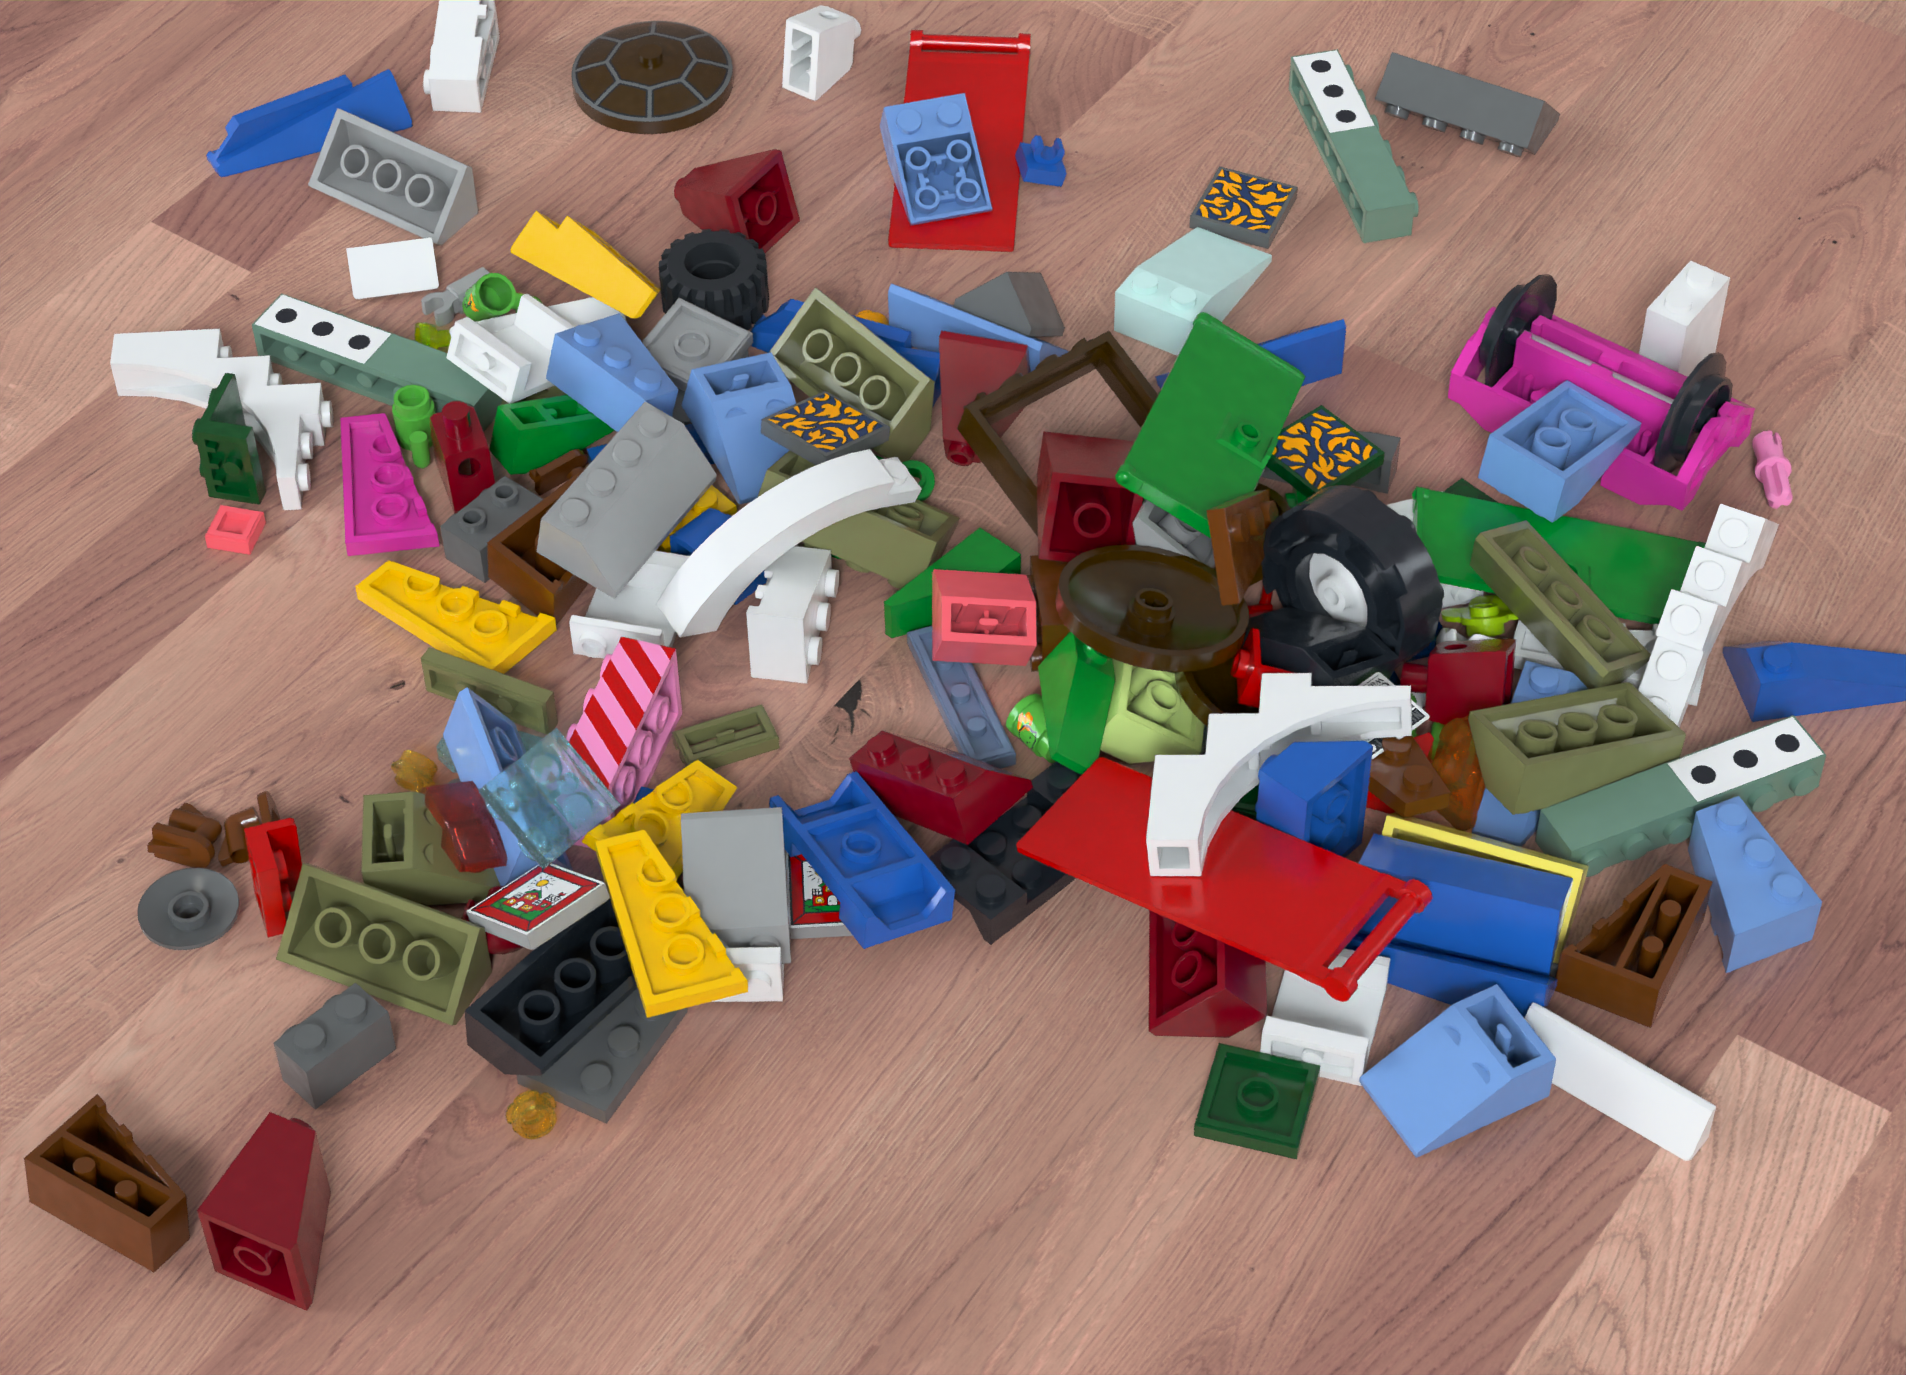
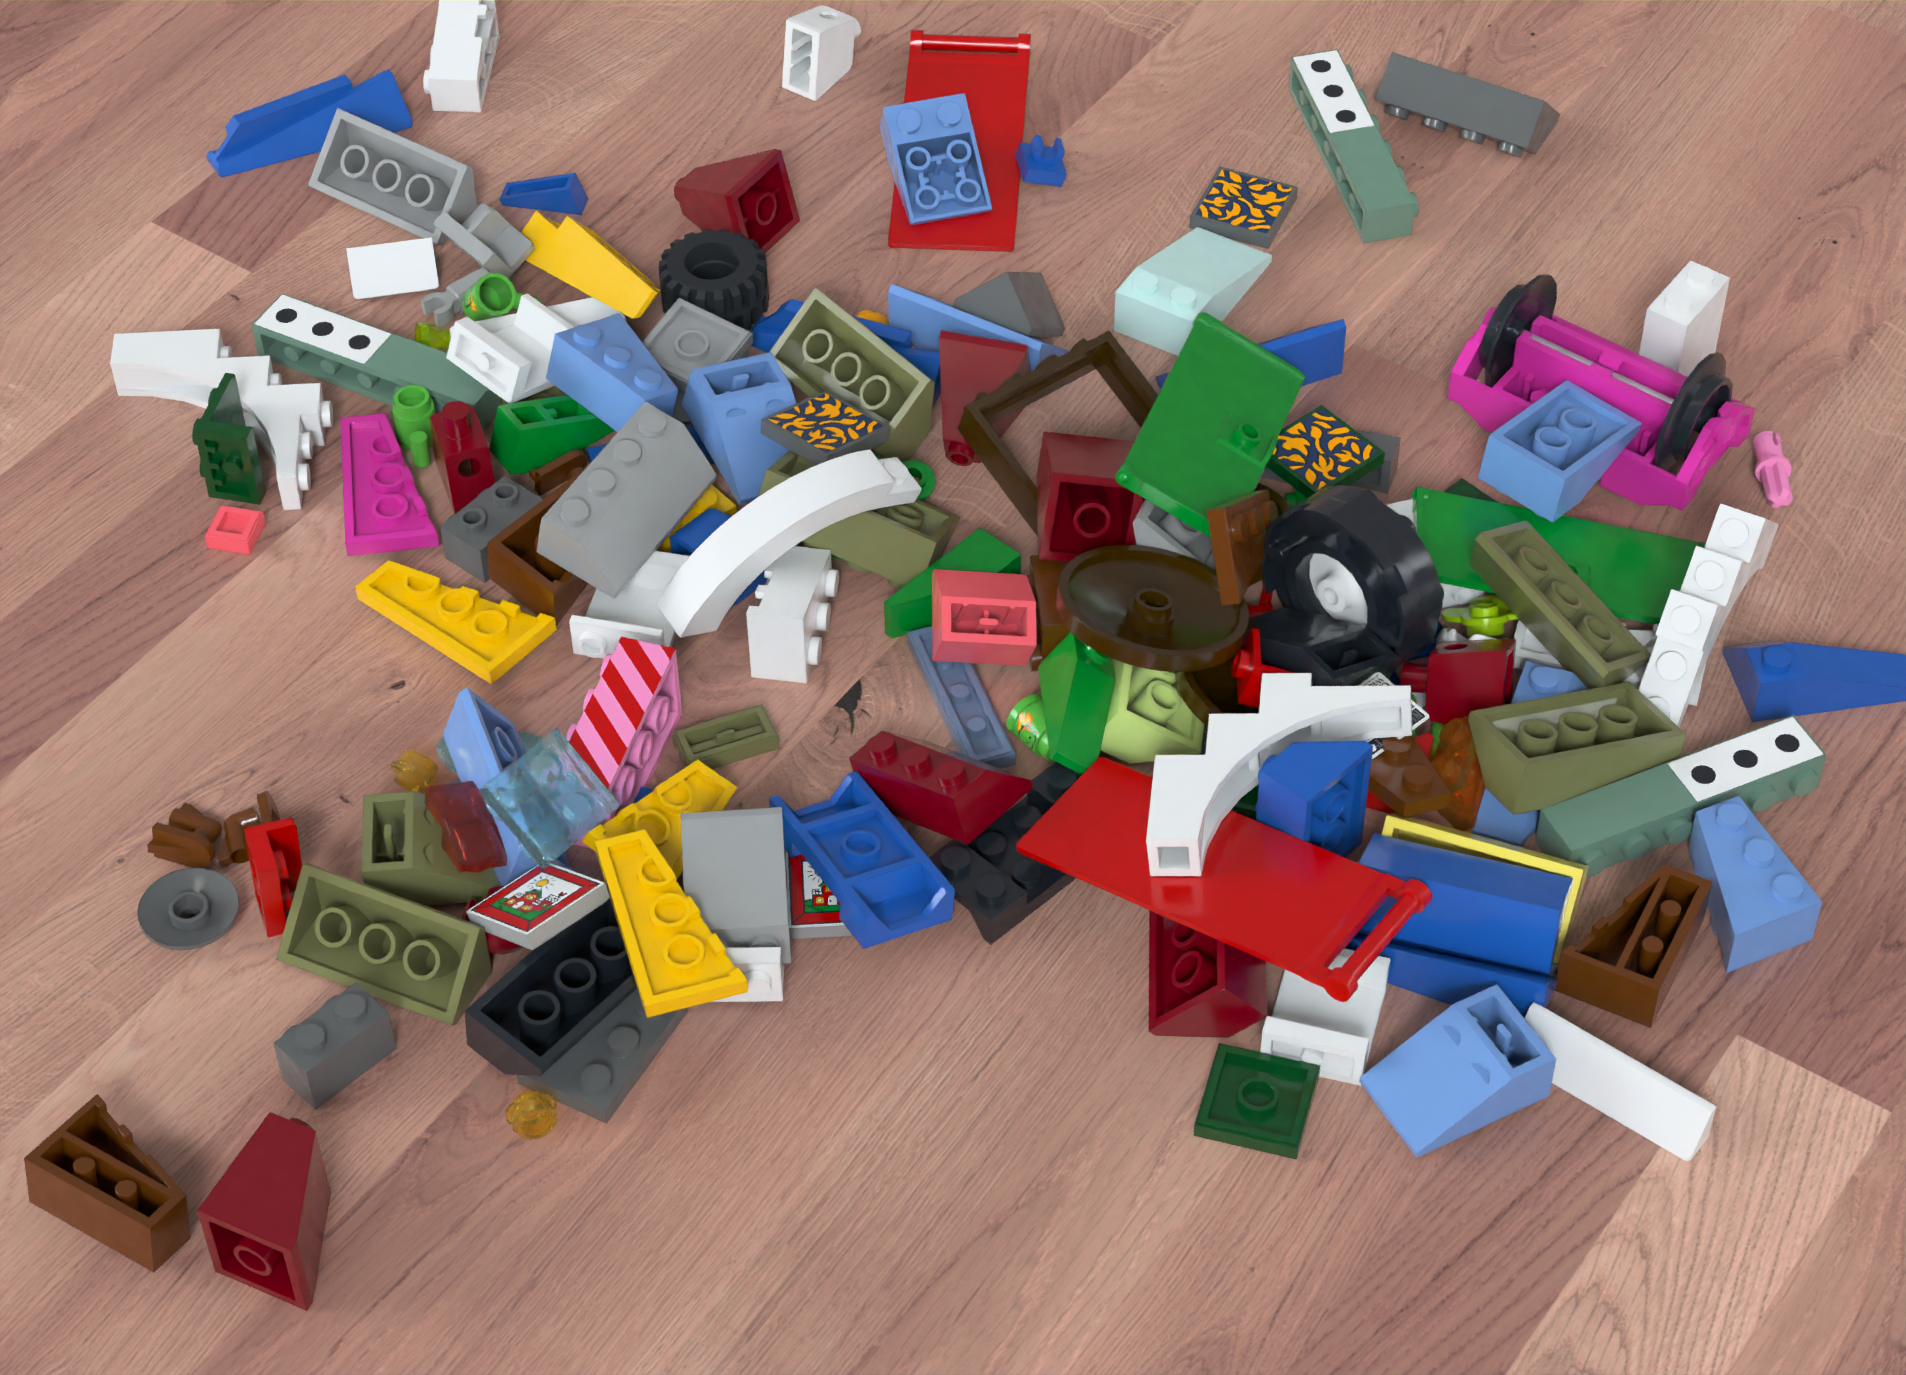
(488, 240): none -> light grey panel
(514, 698): olive tile -> none
(551, 194): none -> blue piece
(652, 77): dark brown dish -> none

